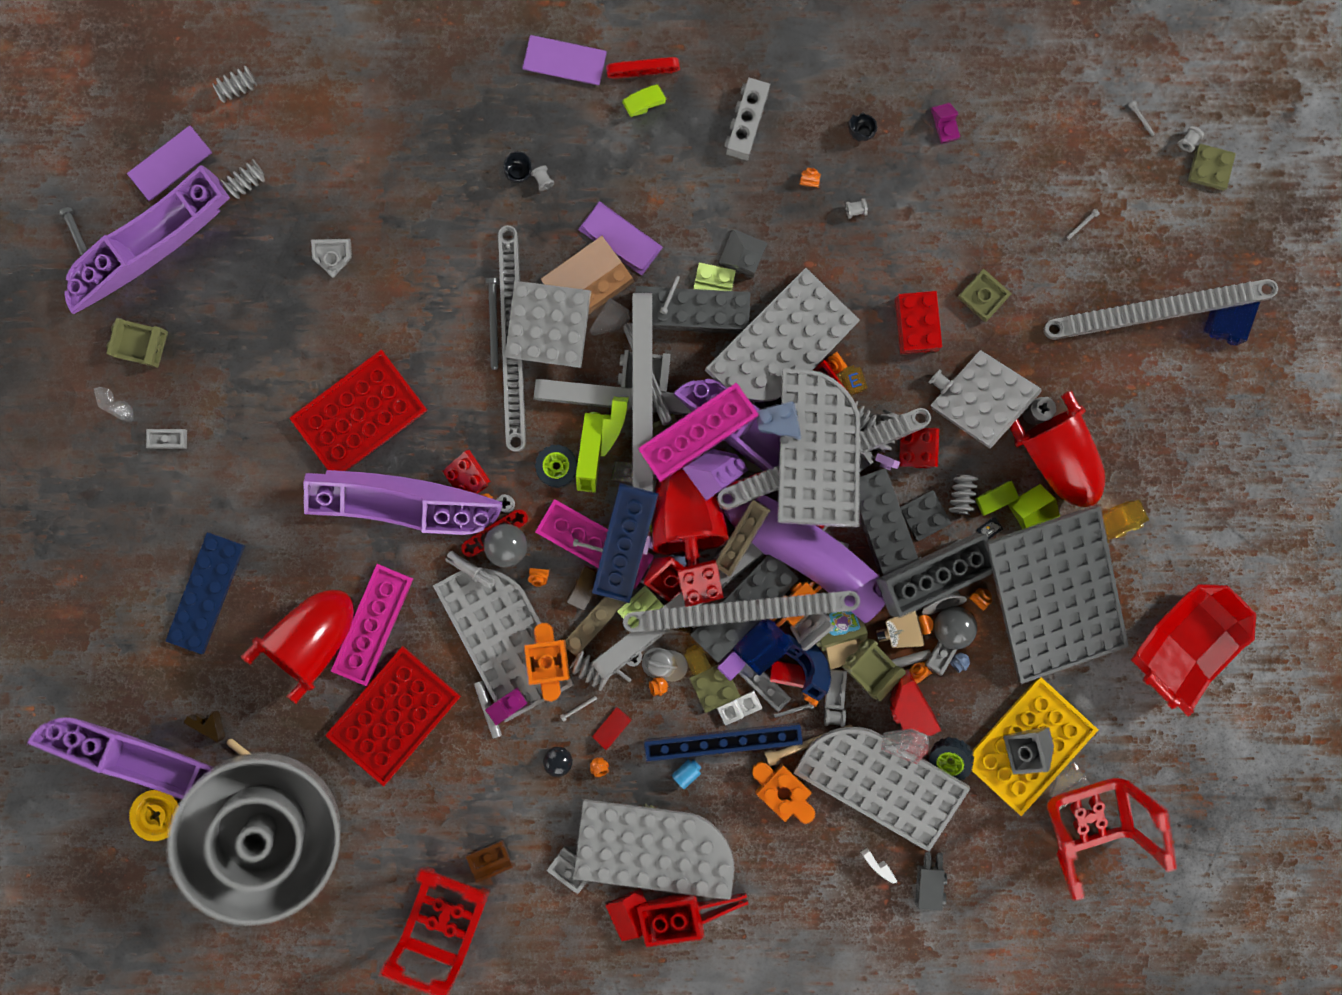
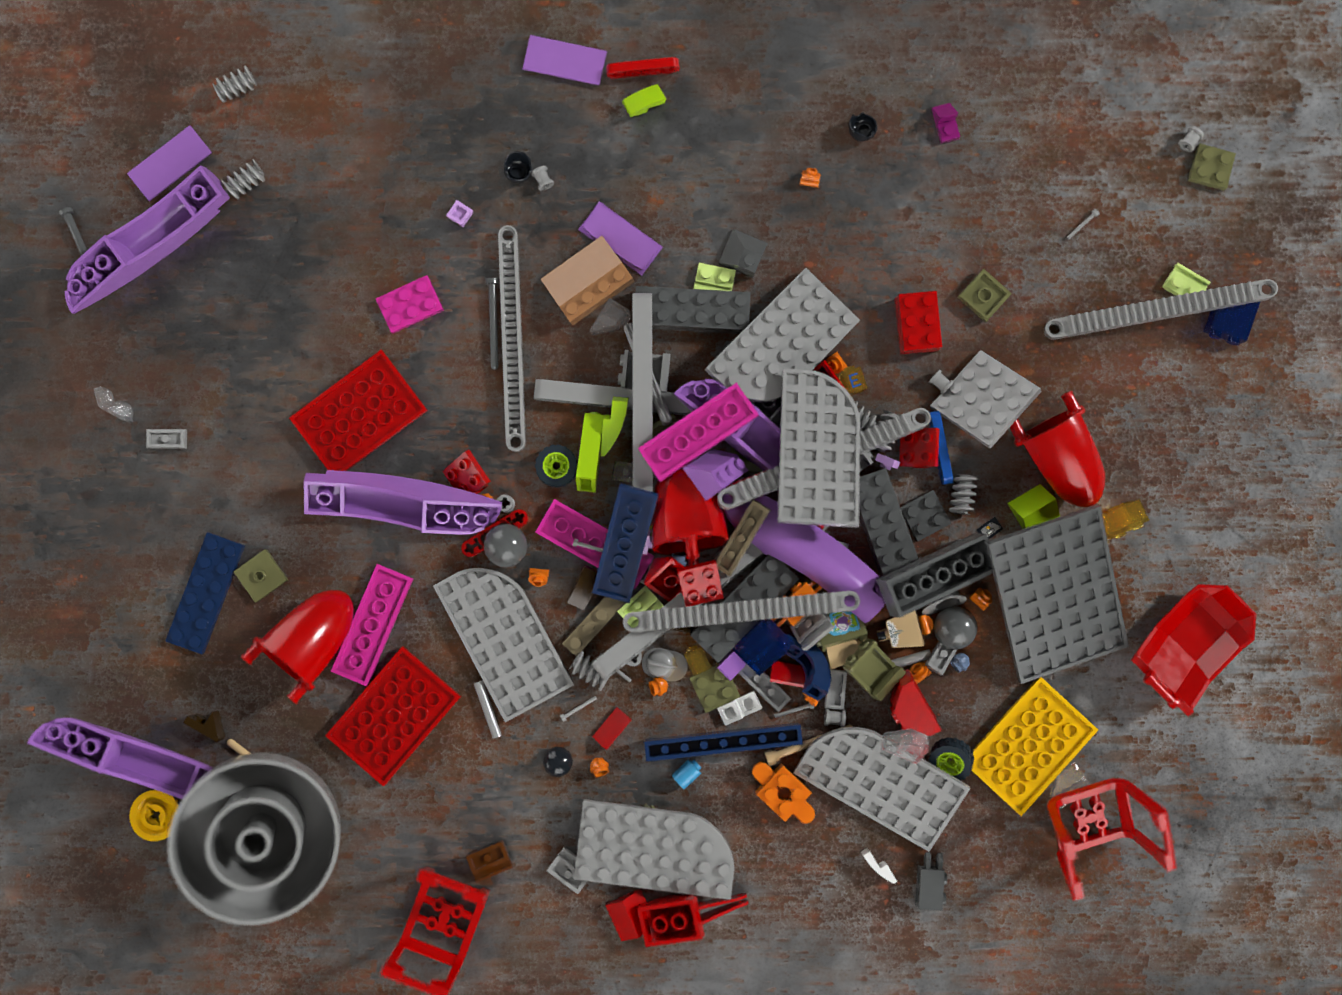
(136, 342): olive panel -> none
(261, 575): none -> olive plate
(331, 254): light grey plate -> none
(409, 304): none -> dark pink plate
(459, 213): none -> lavender plate
(465, 566): light grey axle -> none
(506, 706): magenta slope -> none
(547, 662): orange brick -> none
(548, 324): light grey plate -> none
(663, 310): light grey piece -> none
(758, 91): light grey brick -> none
(779, 420): sand blue wing -> none
(856, 208): light grey bush -> none
(944, 464): none -> blue beam
(997, 498): lime slope -> none
(1030, 750): dark grey slope -> none
(1039, 411): light grey piece -> none
(1133, 105): light grey piece -> none
(1184, 281): none -> yellowish green plate

